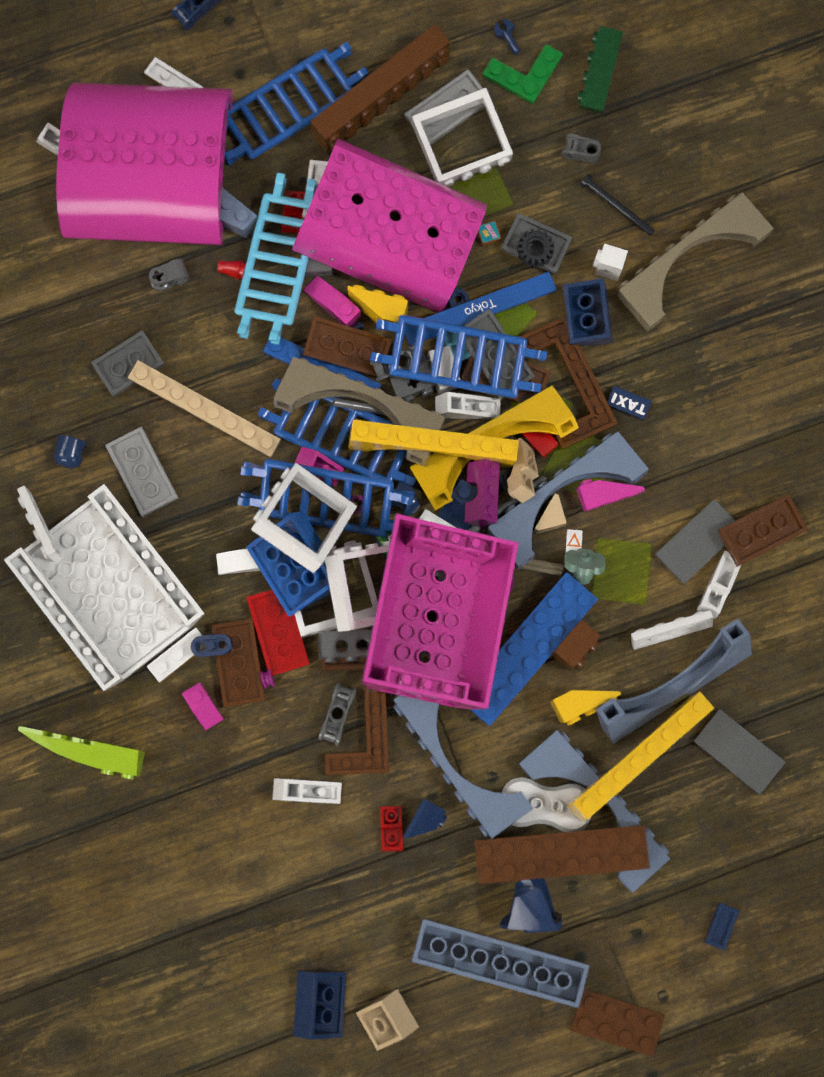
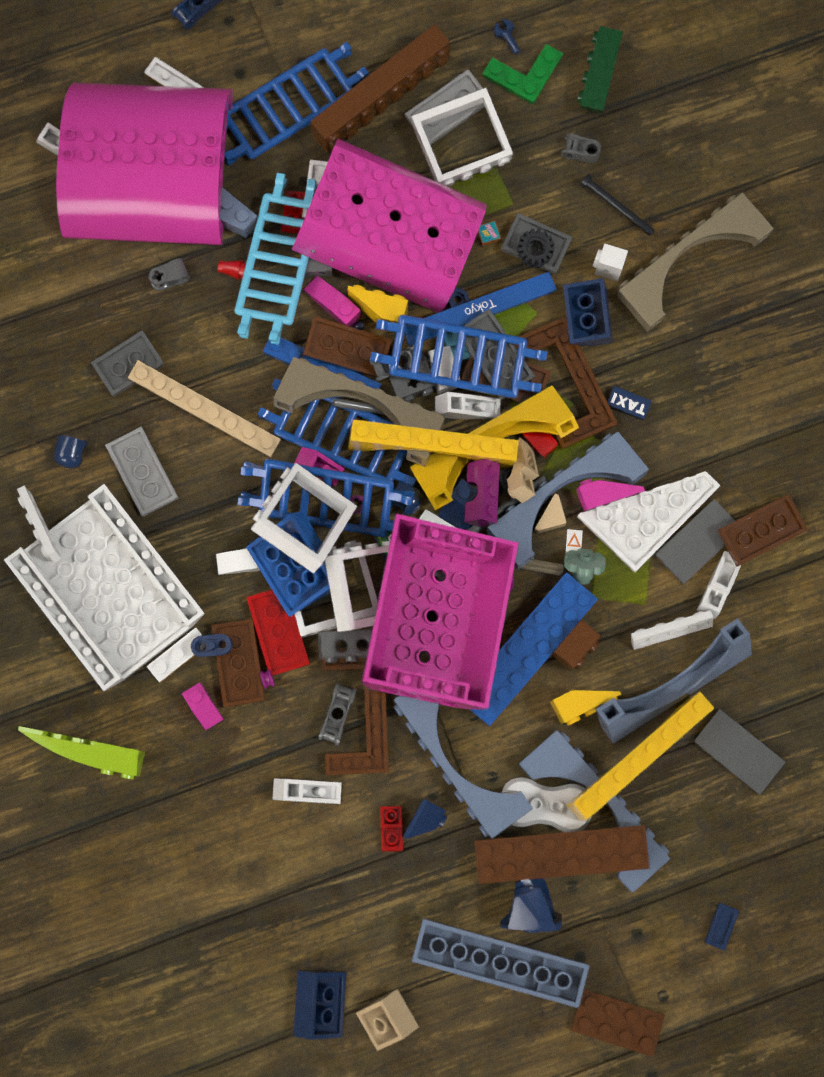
(643, 522): none -> white wing

